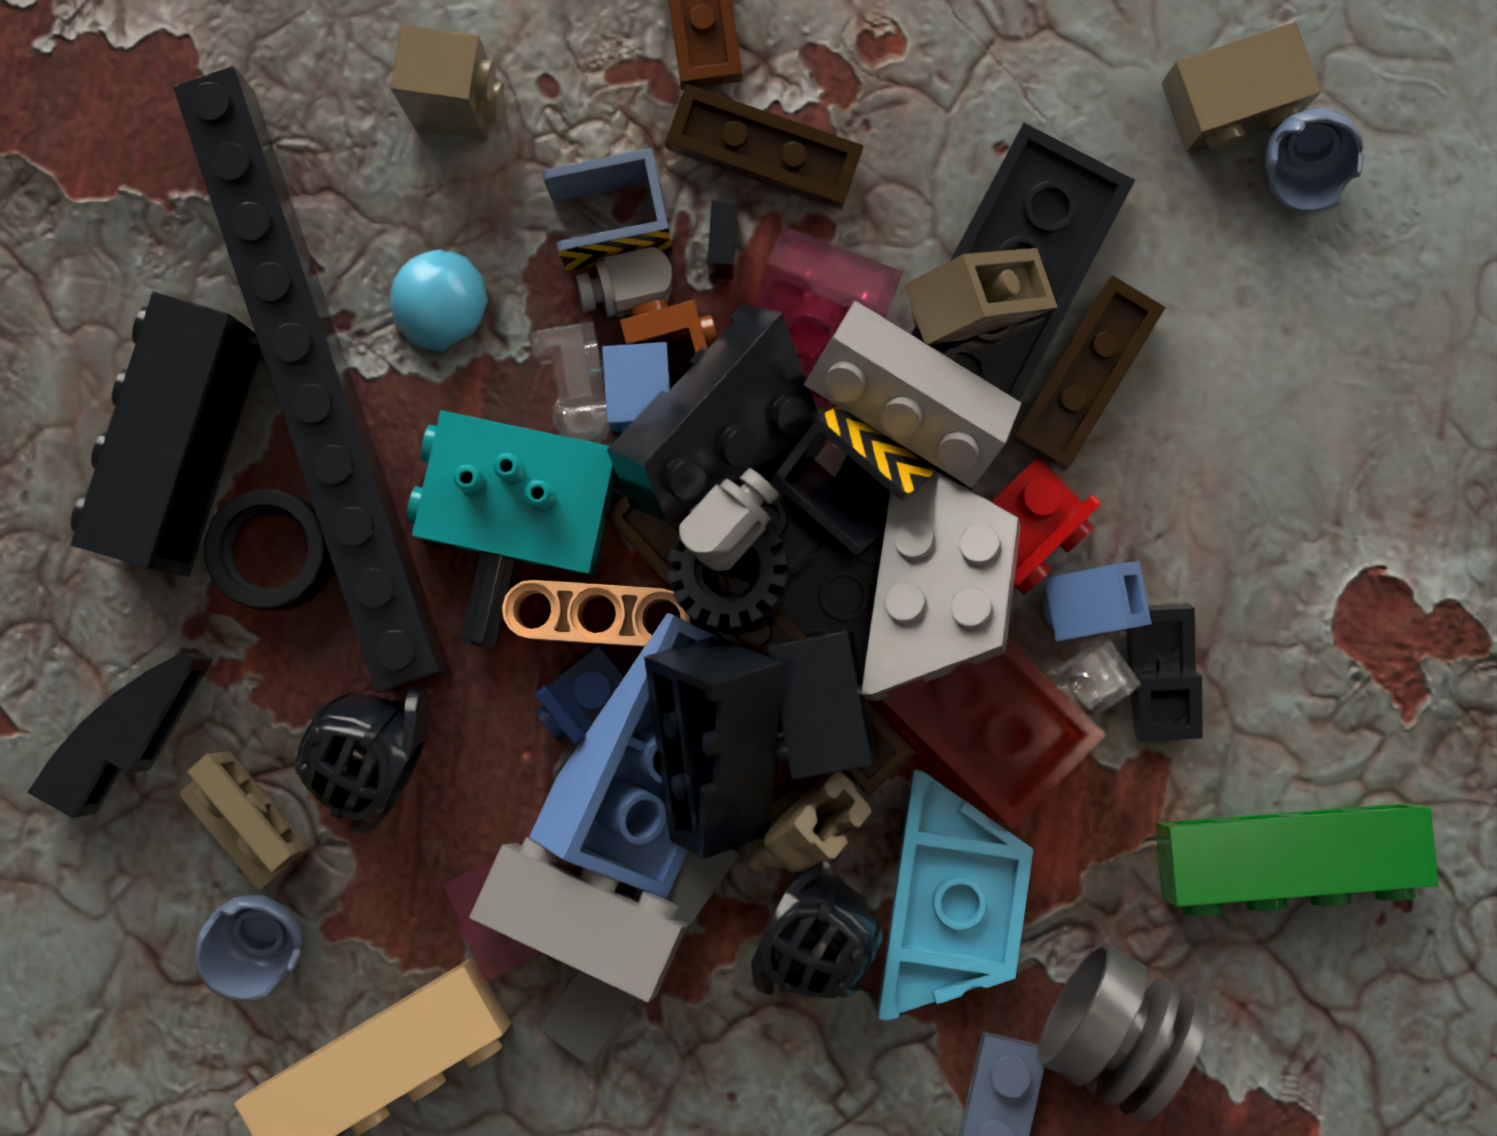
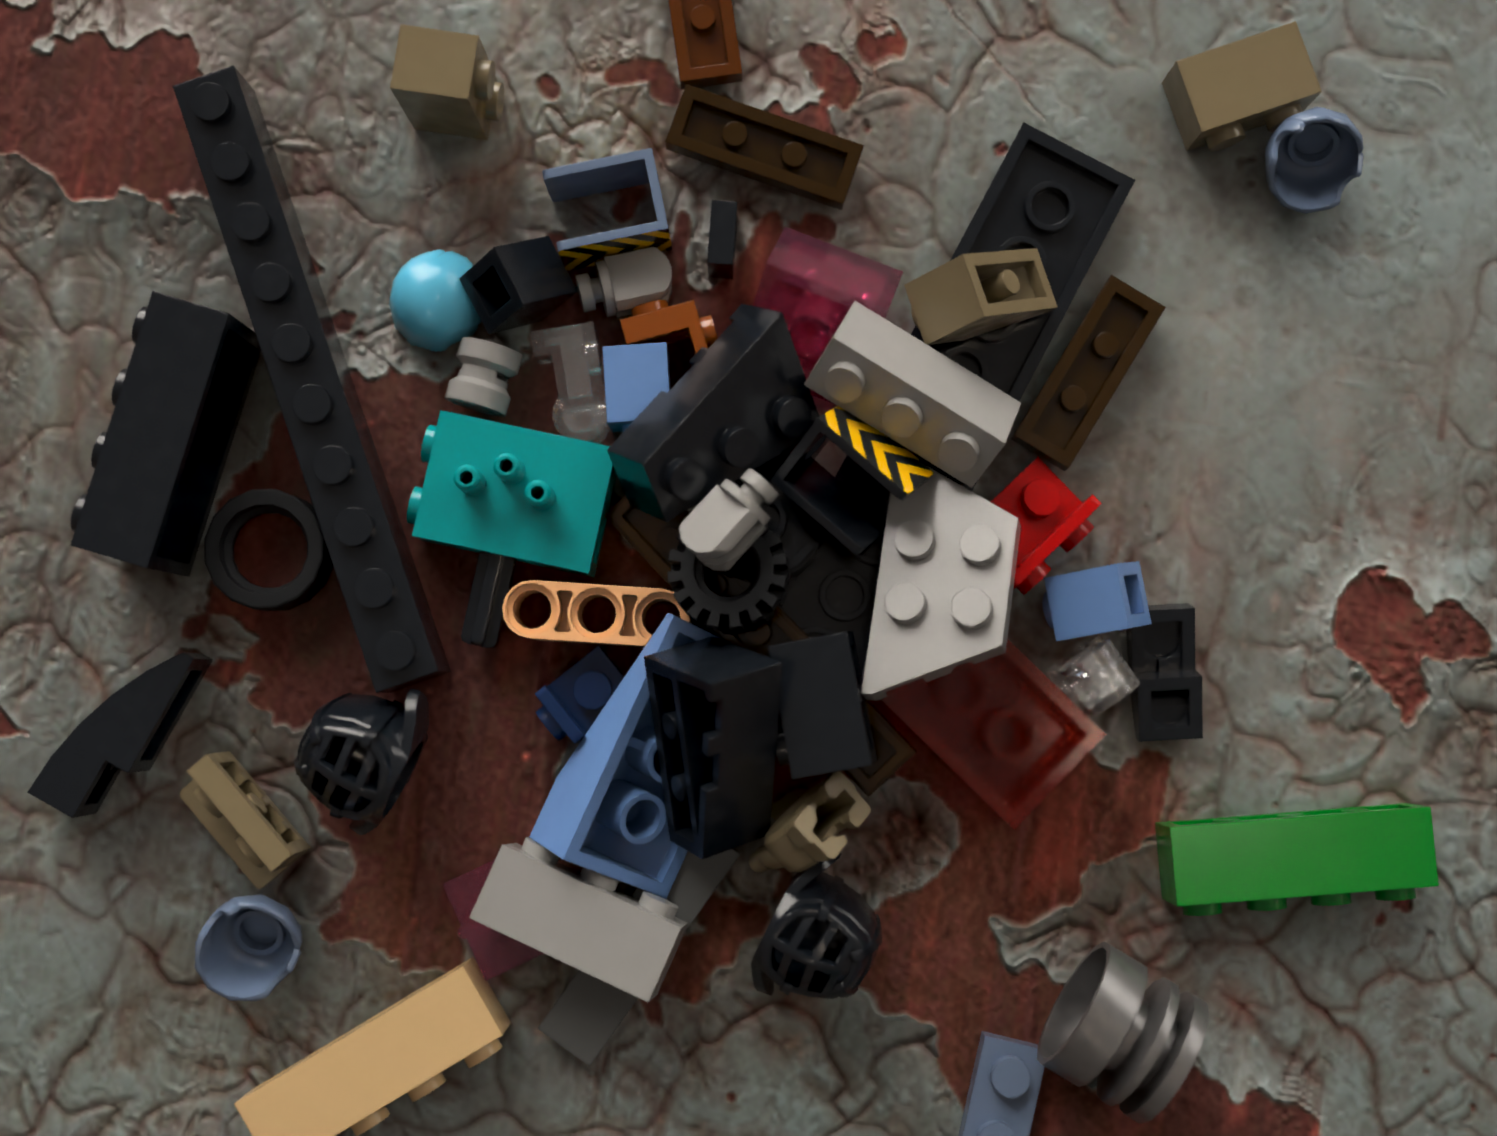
(483, 376): none -> light grey wheel
(518, 284): none -> black brick
(953, 902): medium azure wing -> none

